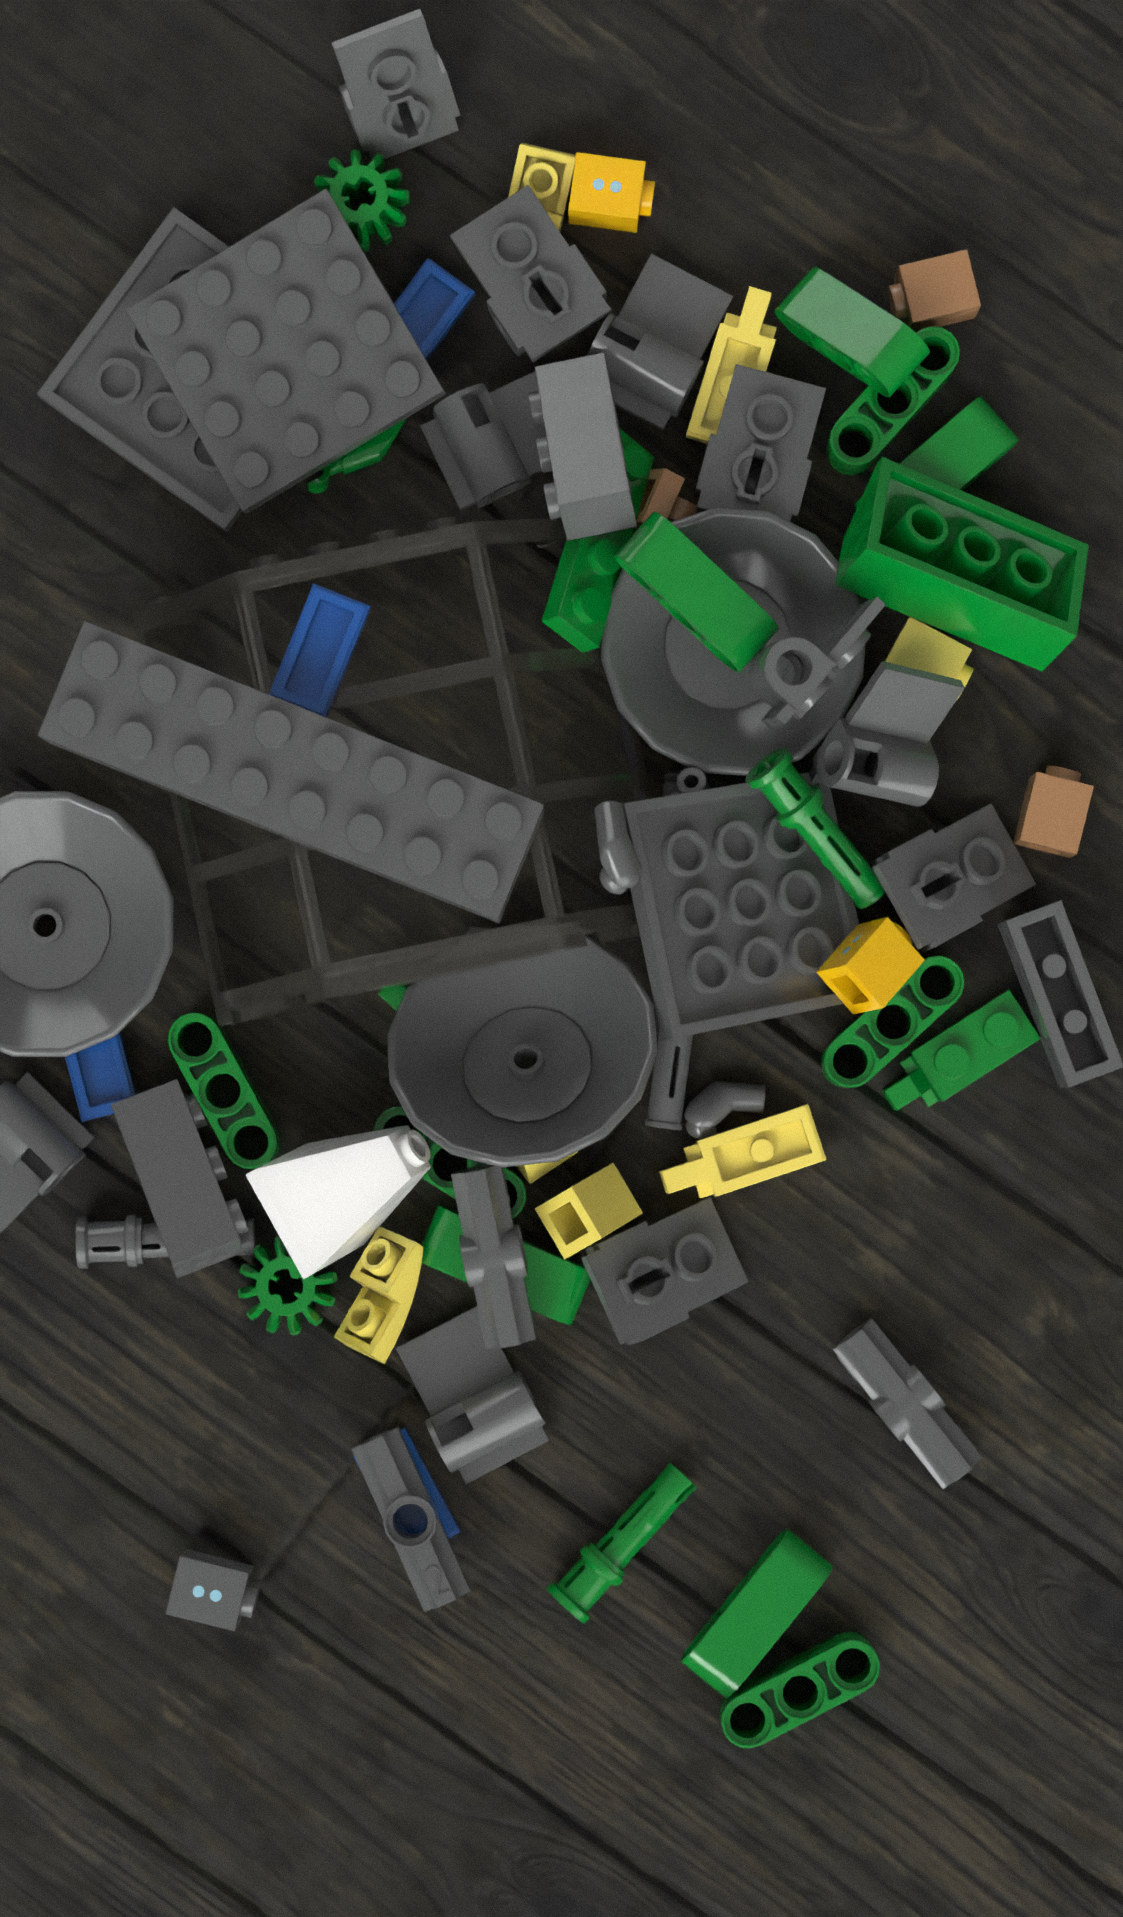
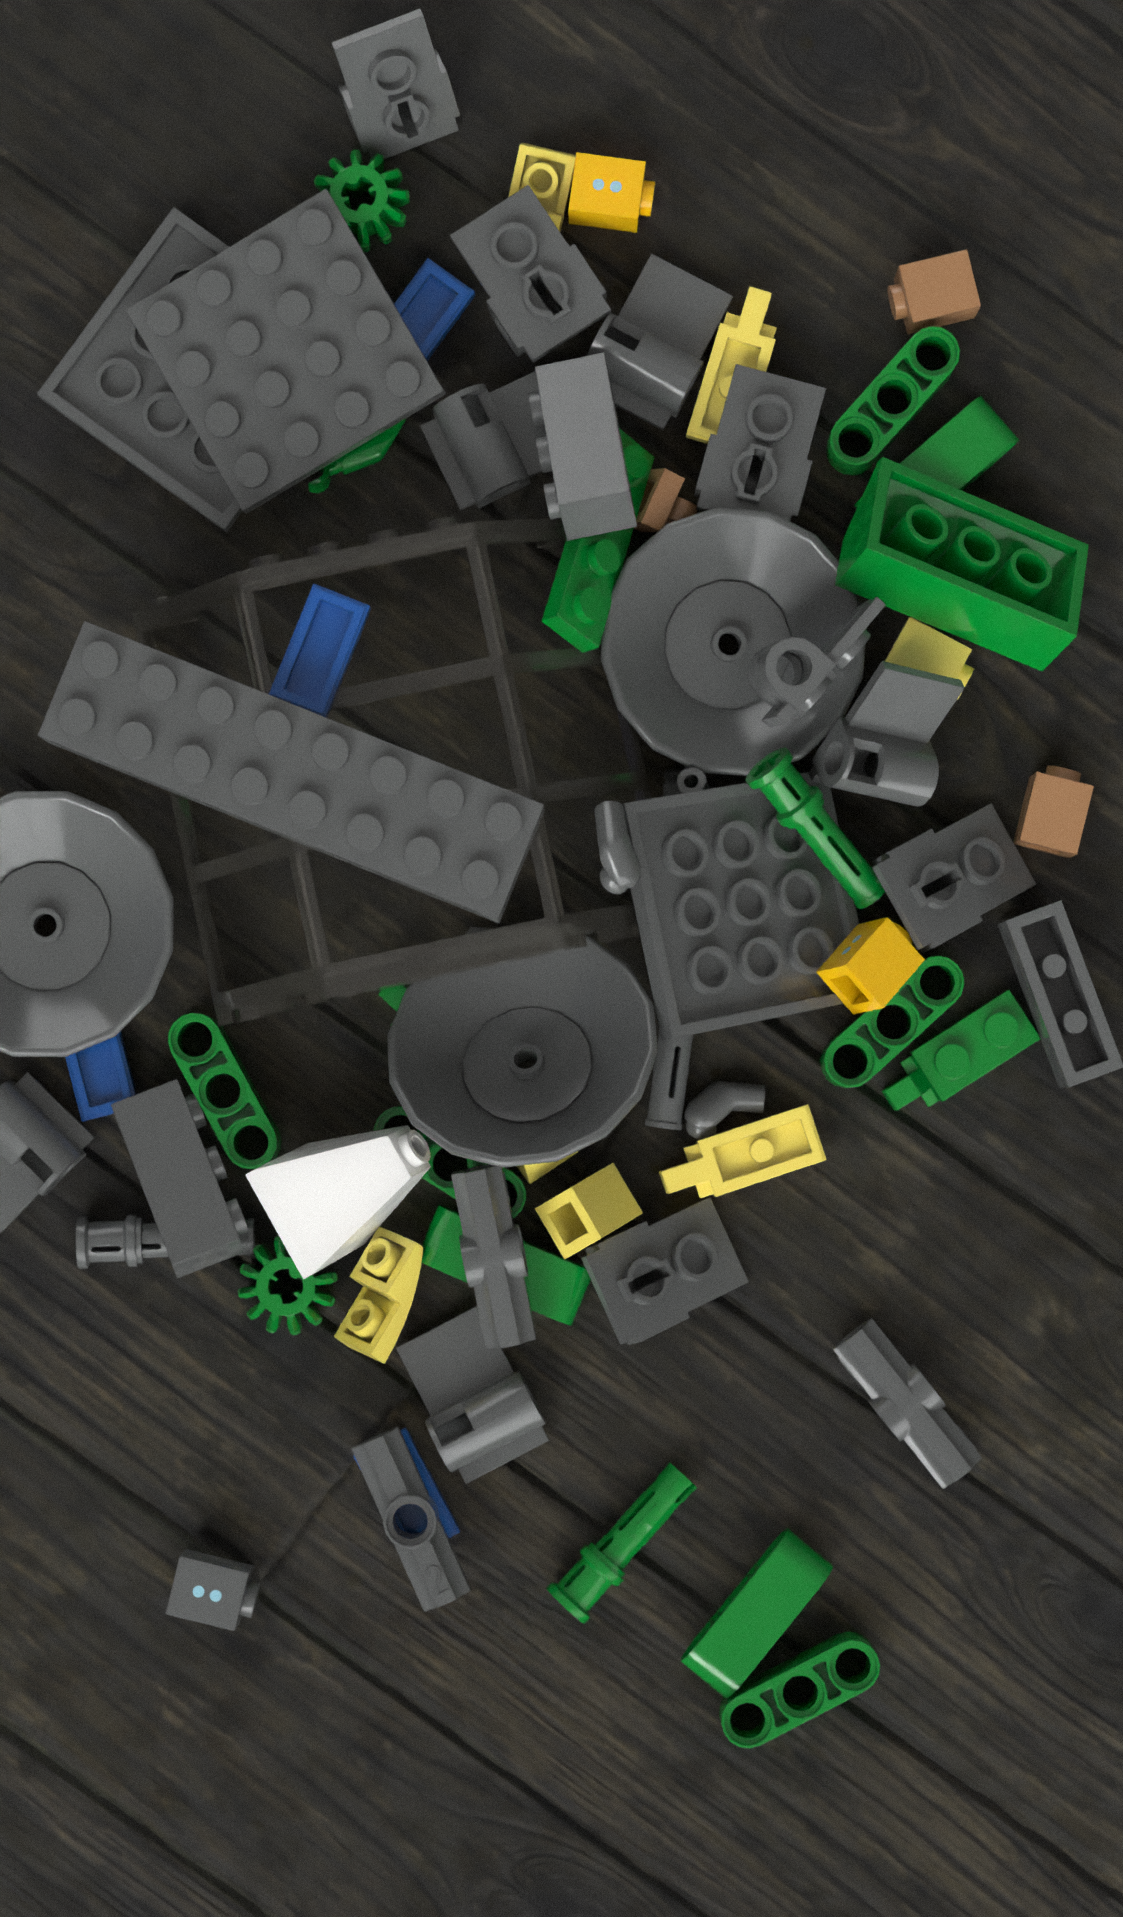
(696, 592): green beam -> none
(852, 331): green beam -> none

